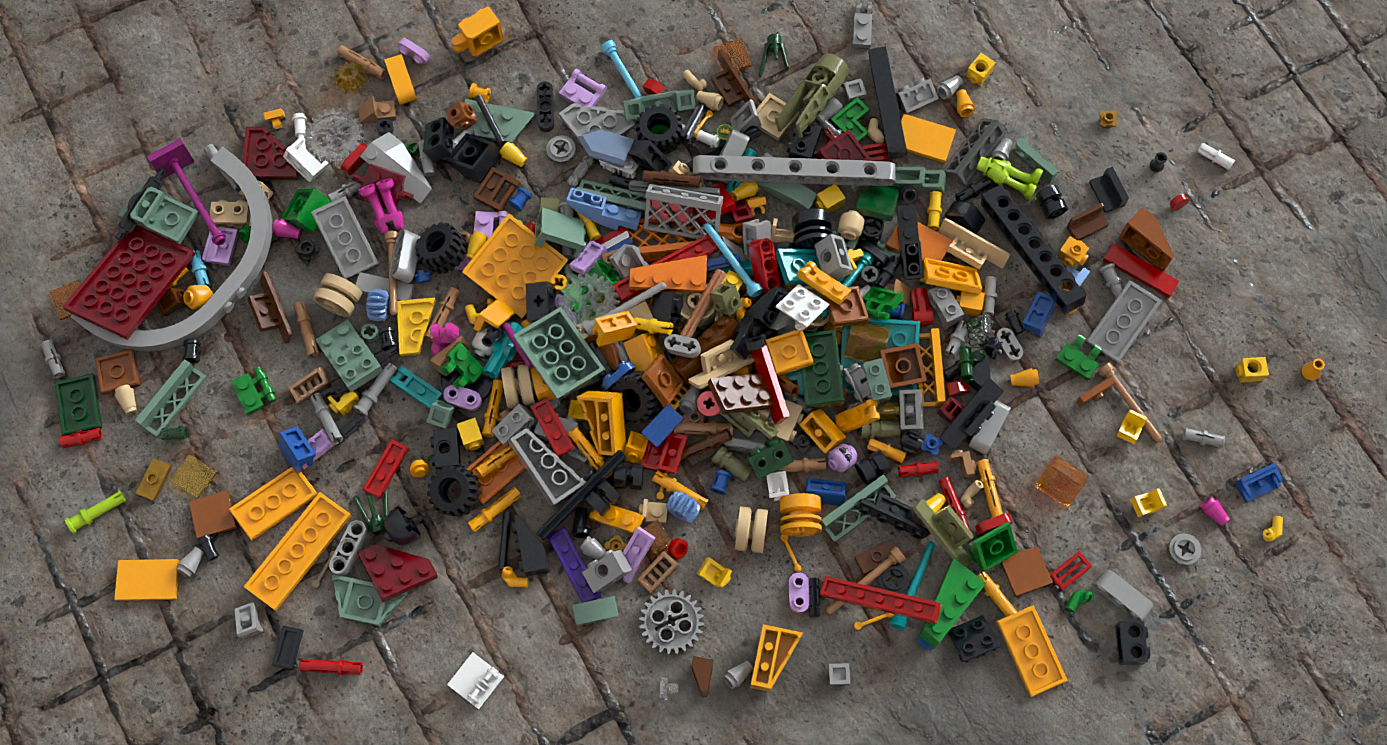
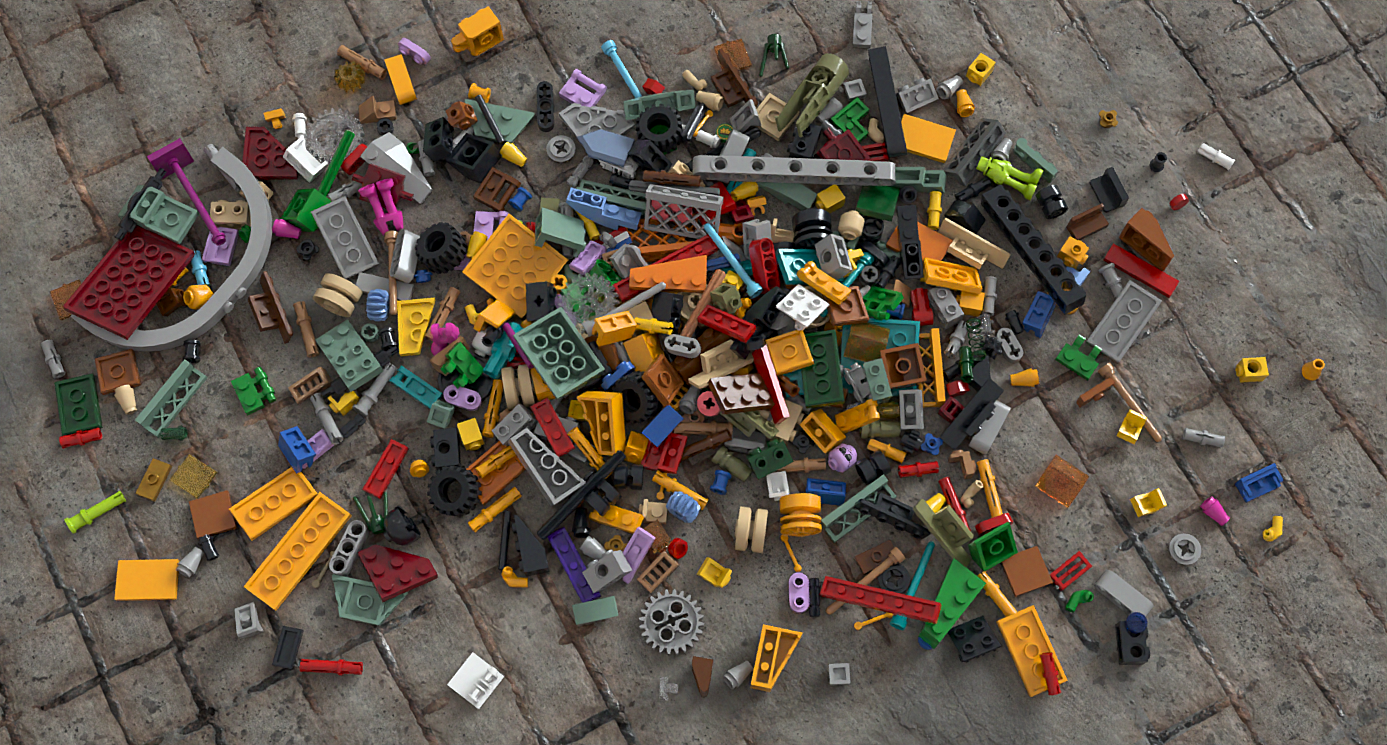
(336, 162): none -> green axle
(608, 239): none -> light grey tile
(726, 323): none -> red tile
(1050, 673): none -> red pin
(1136, 622): none -> clear blue tile

